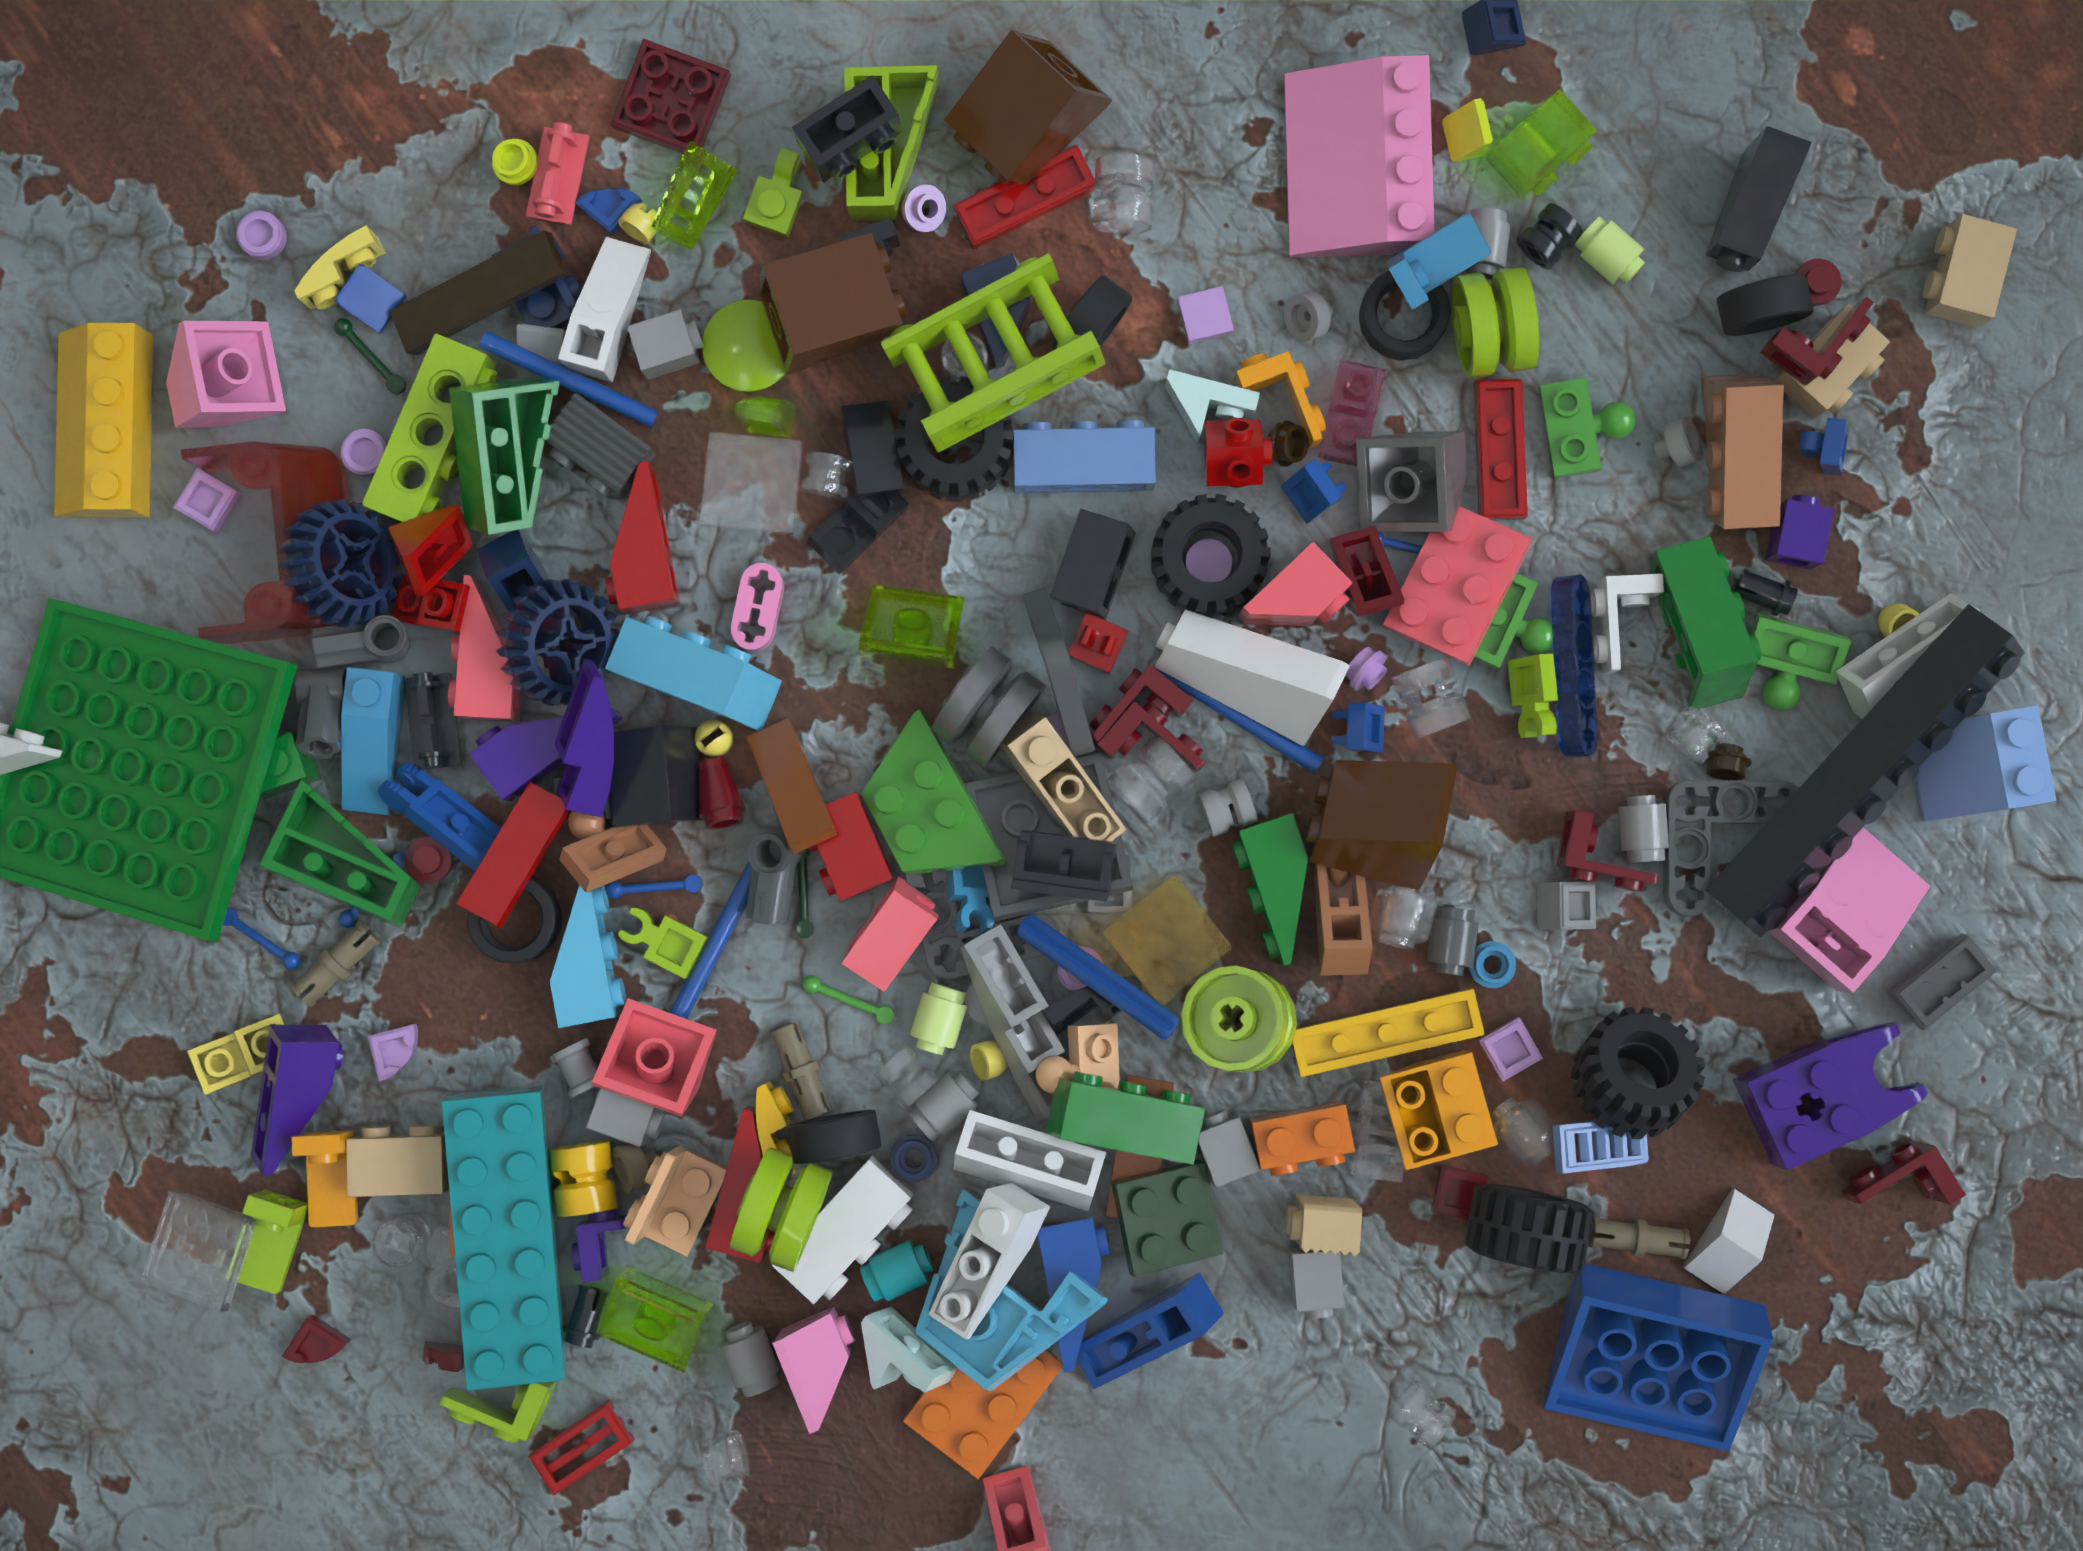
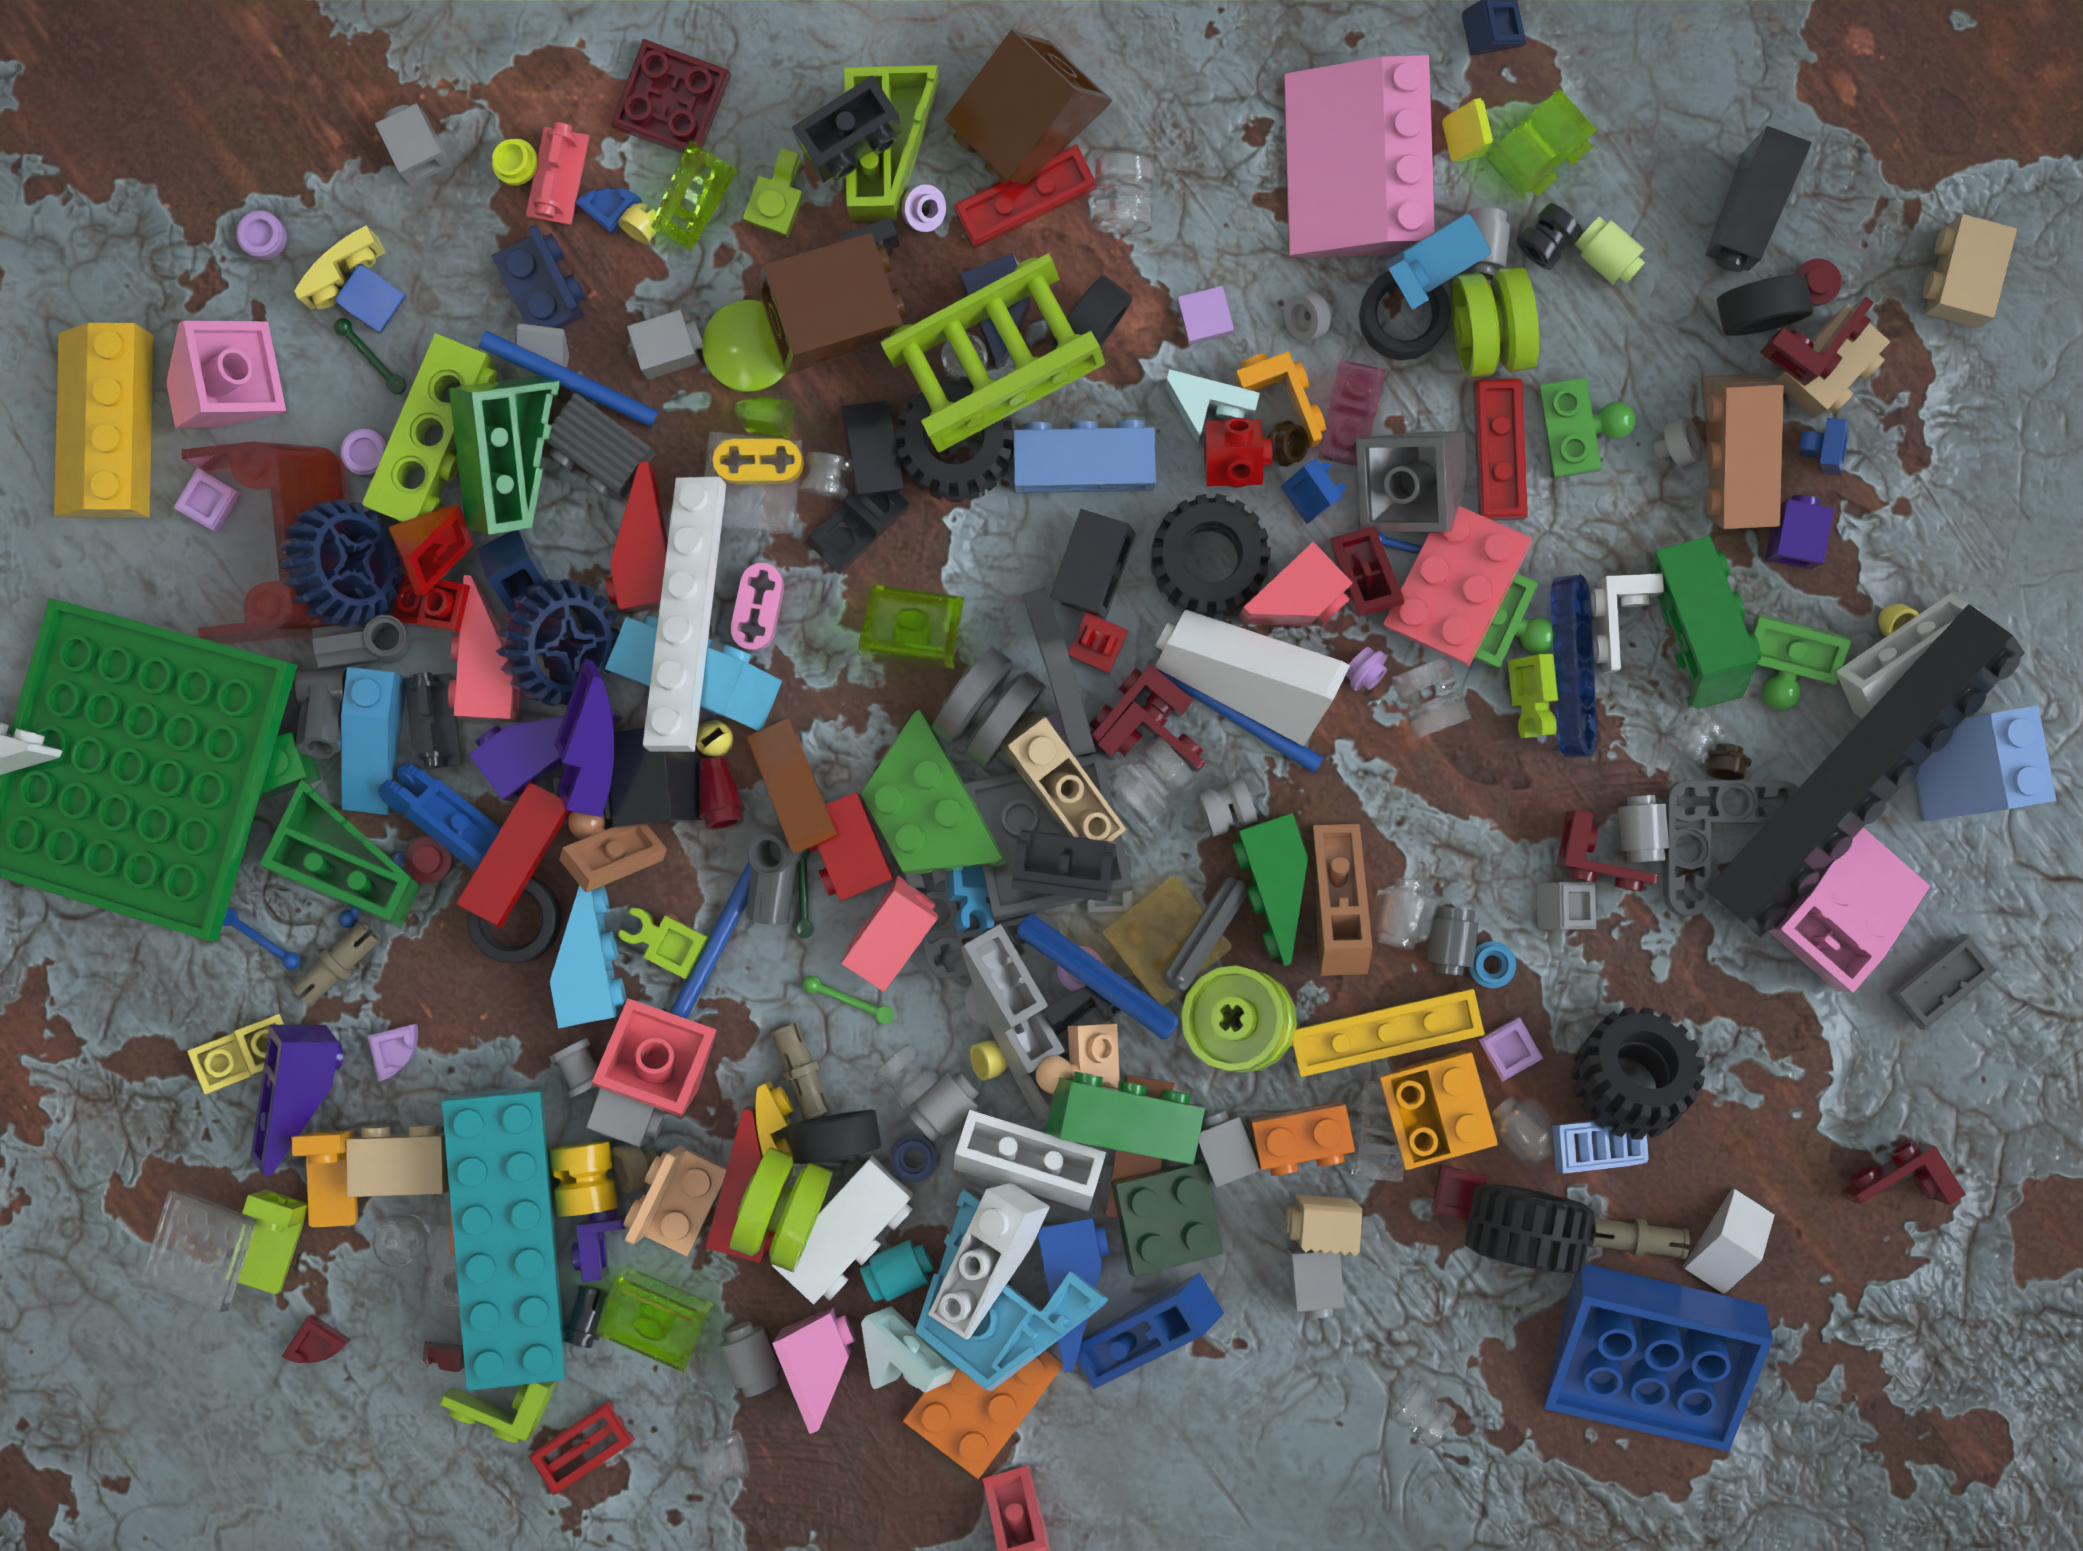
(412, 143): none -> light grey brick
(479, 292): dark brown tile -> none
(604, 310): white slope -> none
(684, 615): none -> white plate
(692, 883): blue hinge -> none
(758, 473): none -> yellow beam
(939, 1018): yellowish green brick -> none
(1205, 934): none -> dark grey axle
(1209, 560): lavender tile -> none
(1364, 727): blue tile -> none
(1382, 819): reddish brown slope -> none
(1766, 592): black pin -> none
(1840, 1092): dark purple brick -> none

